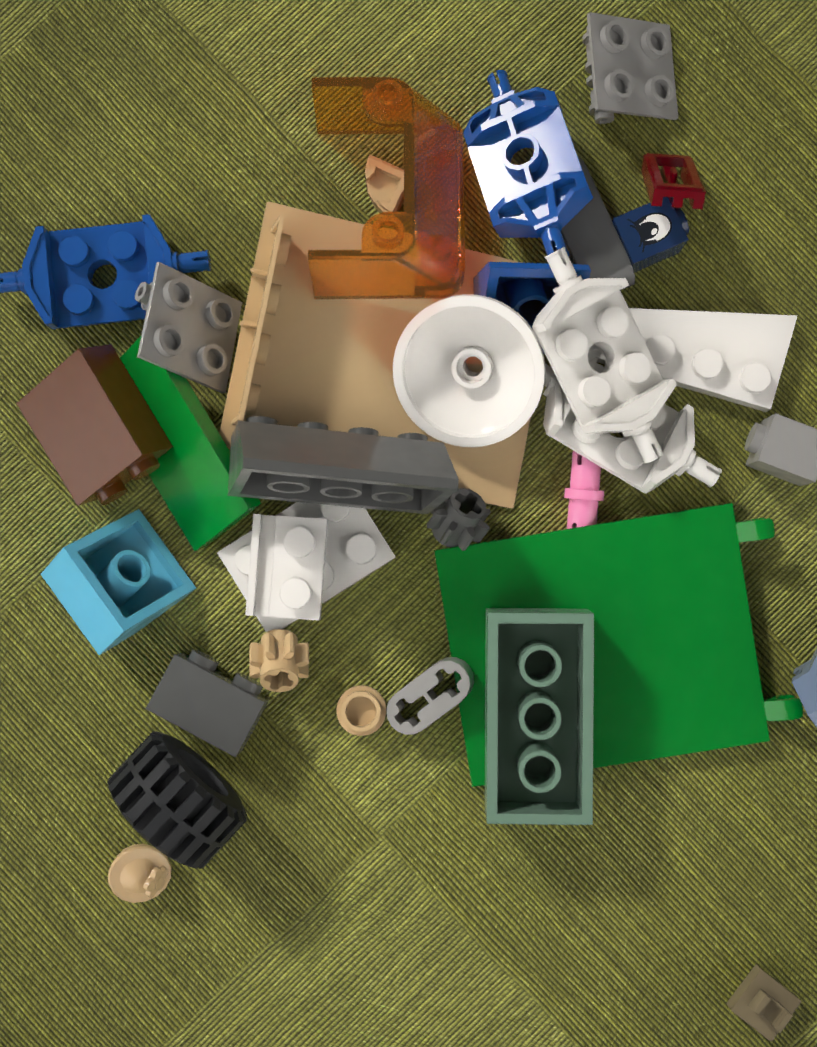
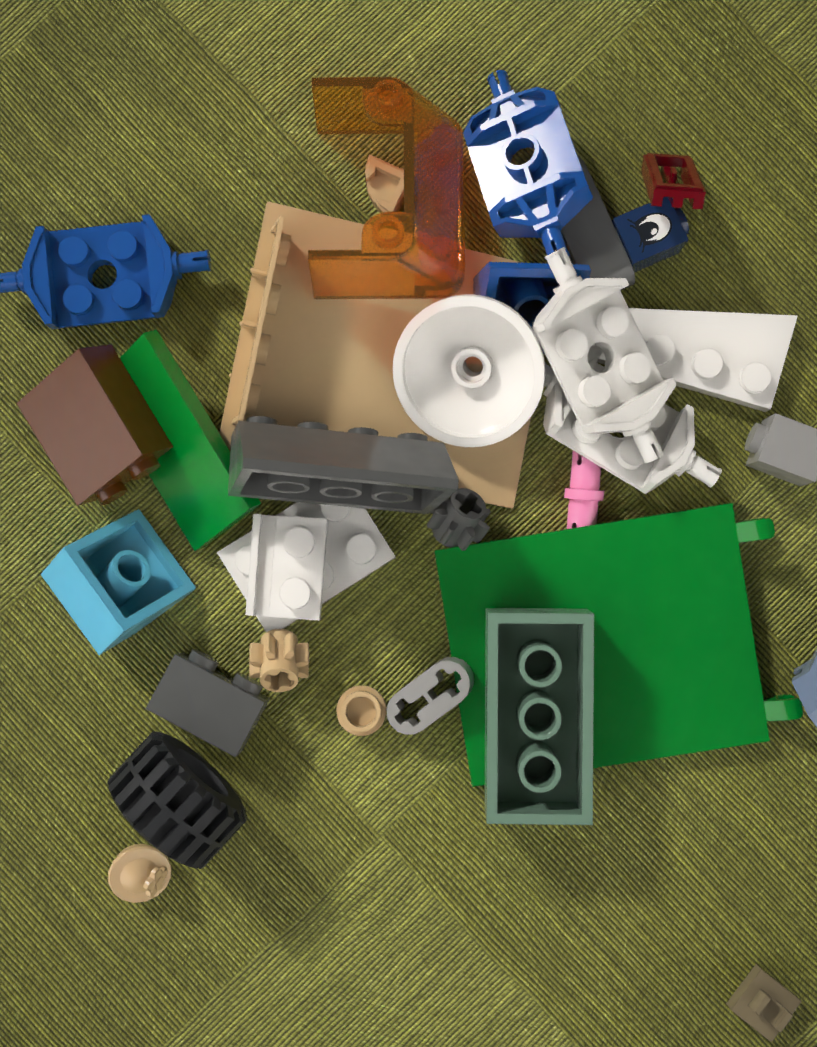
(188, 327): light grey hinge -> none
(629, 68): light grey hinge -> none

